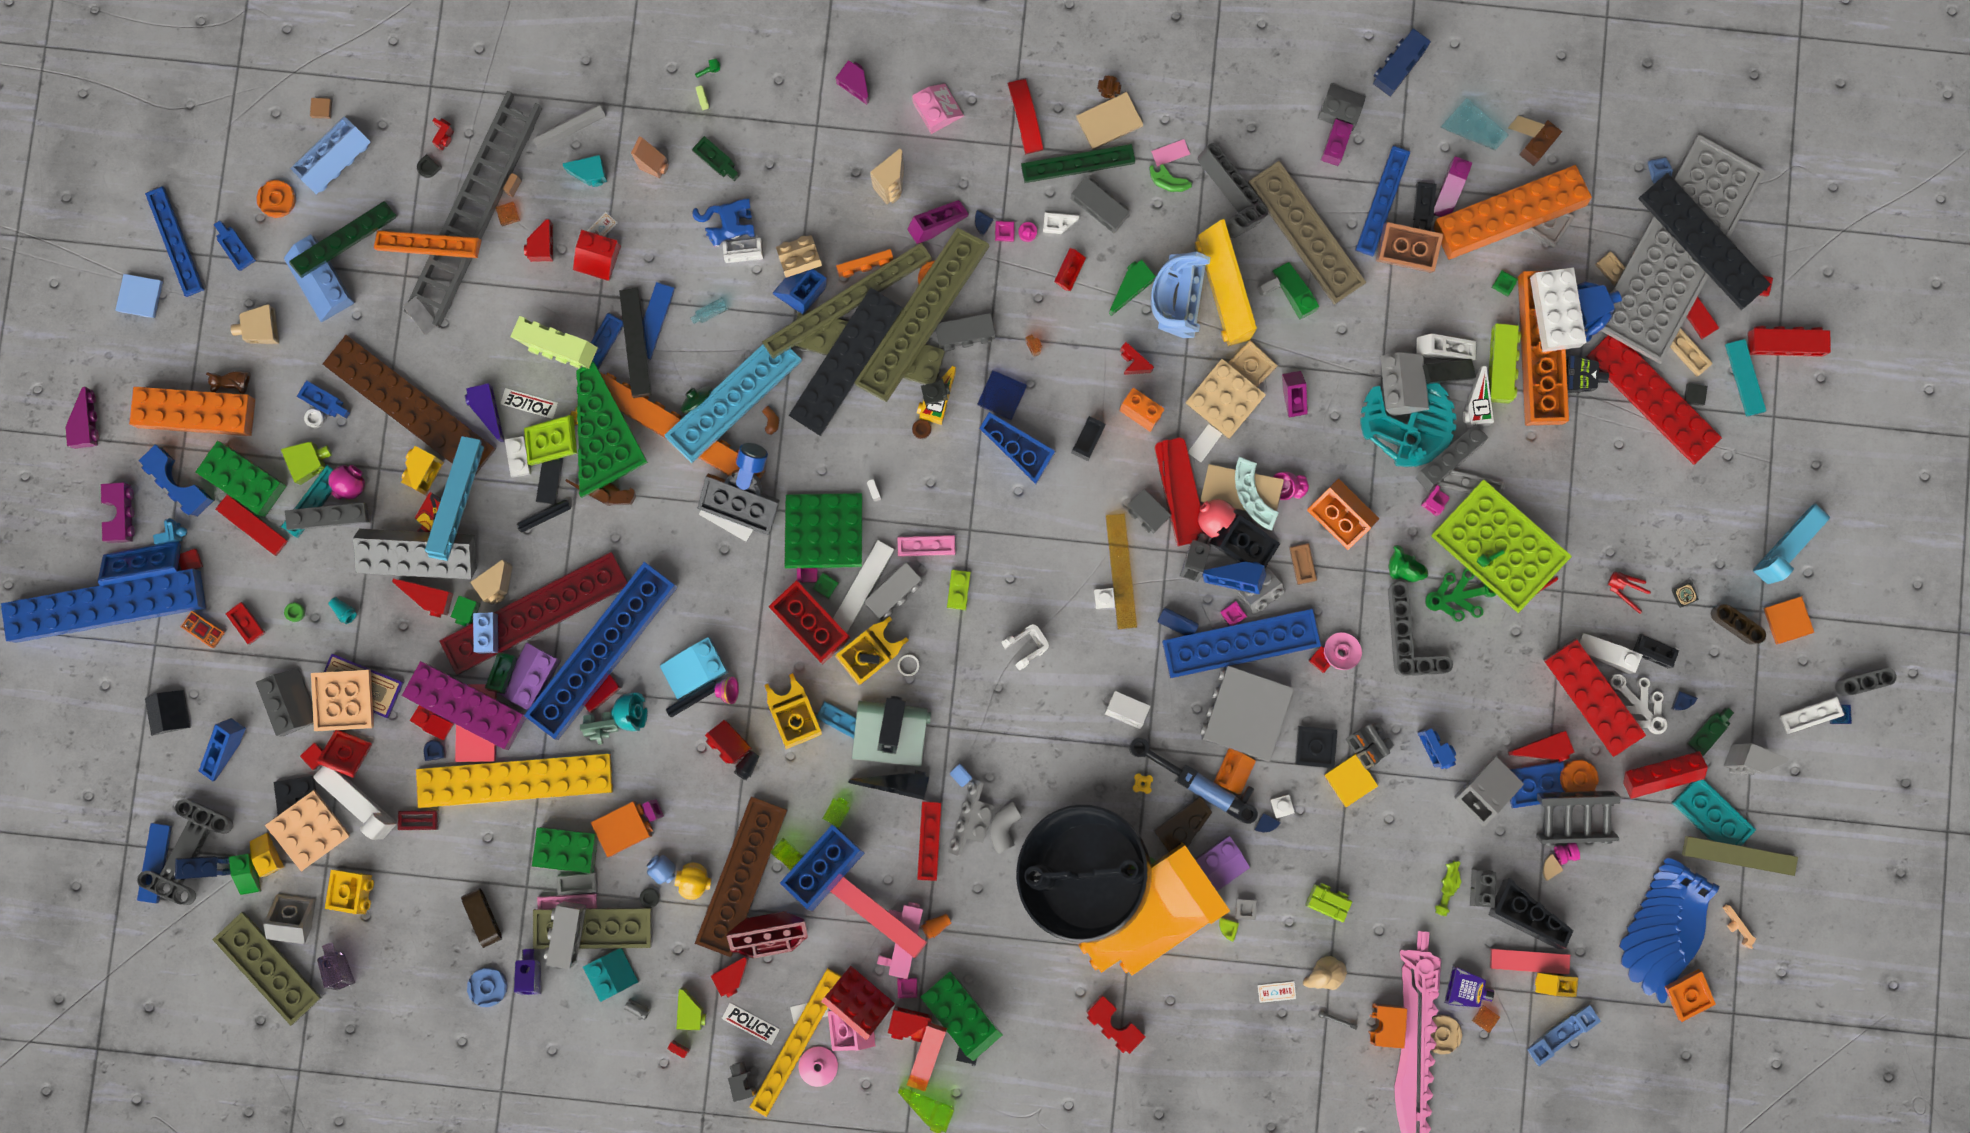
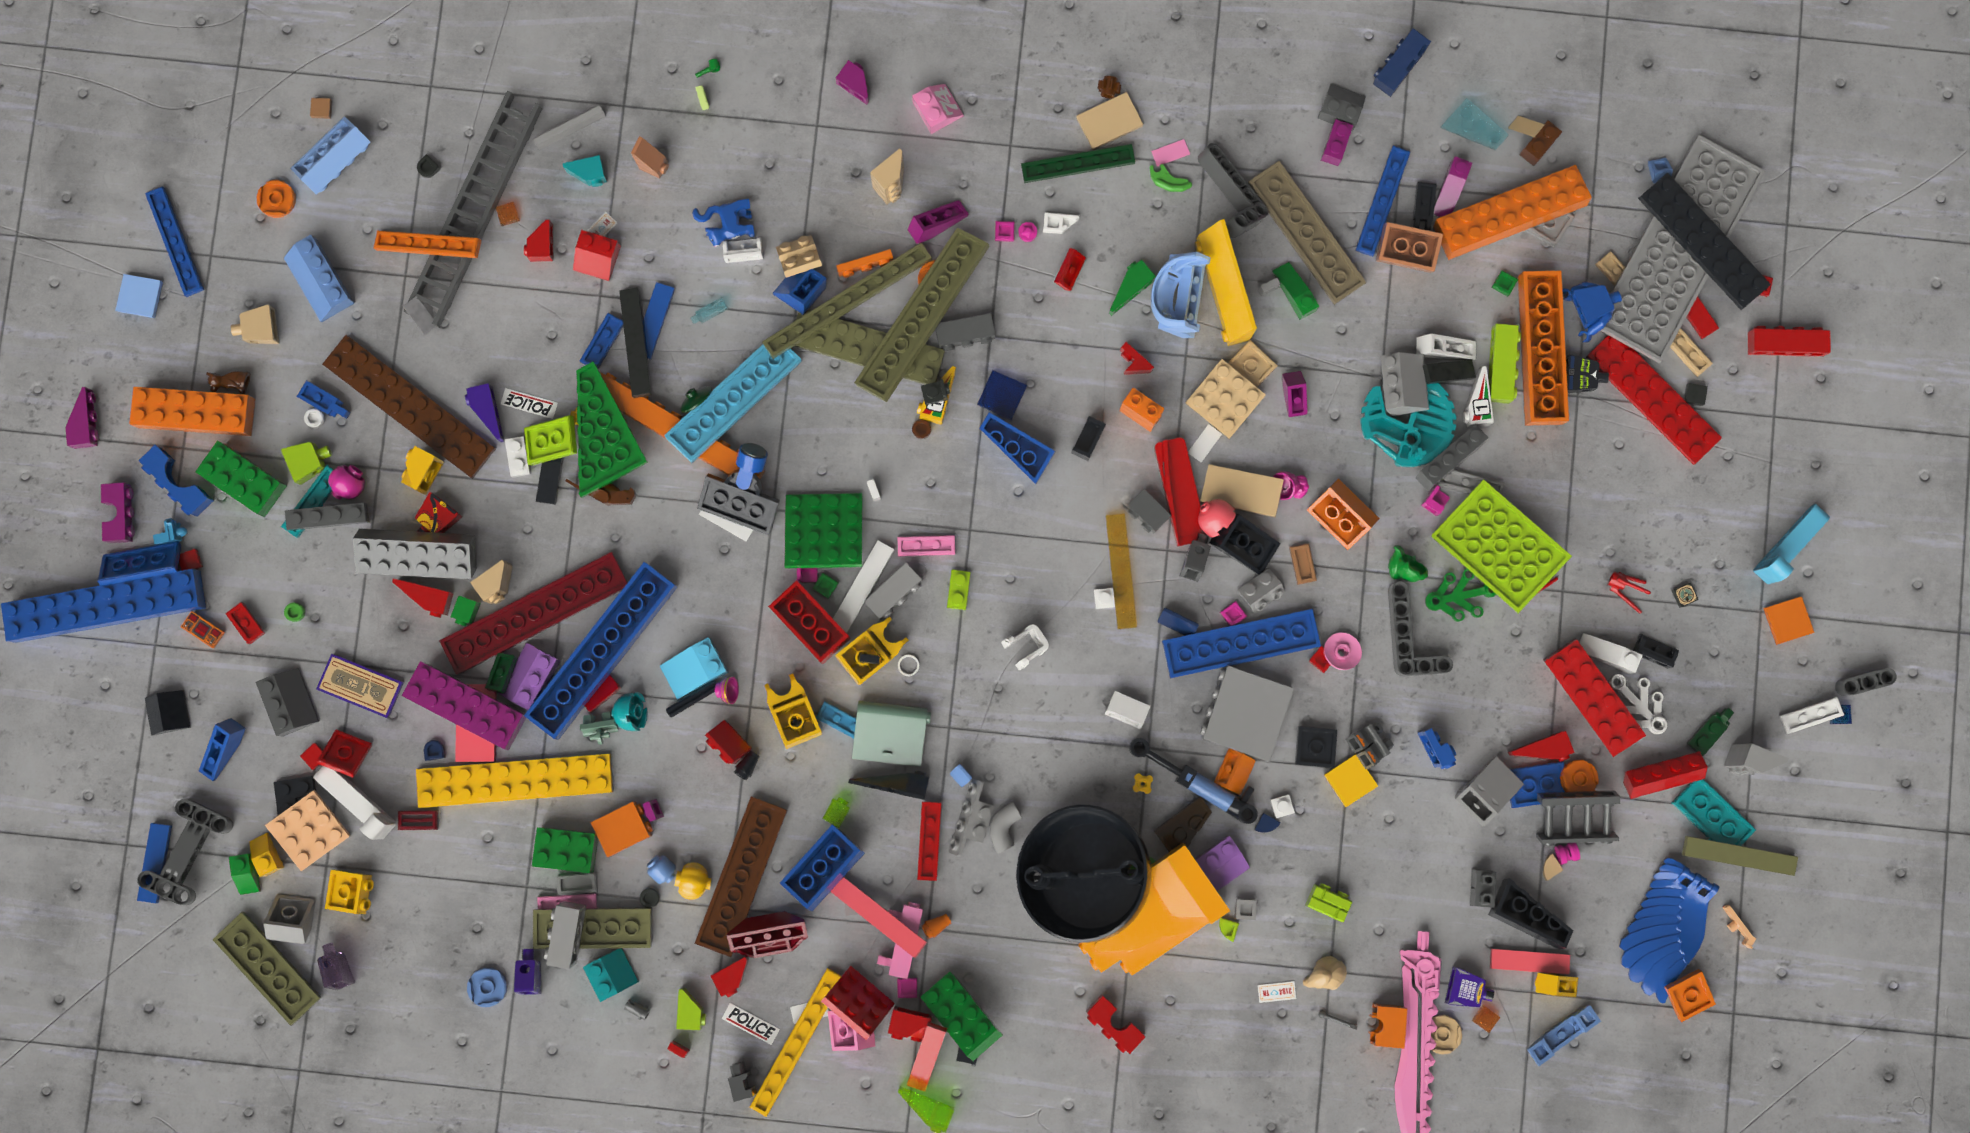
(200, 867): dark blue hinge -> none
(233, 246): blue hinge -> none
(251, 525): red tile -> none
(342, 239): dark green plate -> none
(342, 700): light nougat plate -> none
(343, 611): teal cone -> none
(431, 722): red slope -> none
(443, 136): red bracket -> none
(454, 498): medium azure piece -> none
(481, 917): dark brown beam -> none
(485, 632): light blue brick -> none
(512, 185): medium nougat tile -> none
(543, 516): black axle -> none
(554, 343): yellowish green wedge -> none
(715, 158): dark green hinge -> none
(773, 420): dark orange arm -> none
(787, 853): clear neon green panel -> none
(821, 1056): bright pink dish -> none
(845, 361): black plate -> none
(891, 725): black slope -> none
(982, 222): dark blue tile -> none
(1025, 116): red slope -> none
(1034, 345): clear orange plate -> none
(1100, 204): dark grey brick -> none
(1238, 576): blue slope -> none
(1249, 497): light aqua tile -> none
(1451, 883): lime piece -> none
(1483, 560): green hand -> none
(1558, 309): white brick -> none
(1683, 701): dark blue tile -> none
(1745, 378): teal tile -> none
(1747, 624): dark brown beam -> none

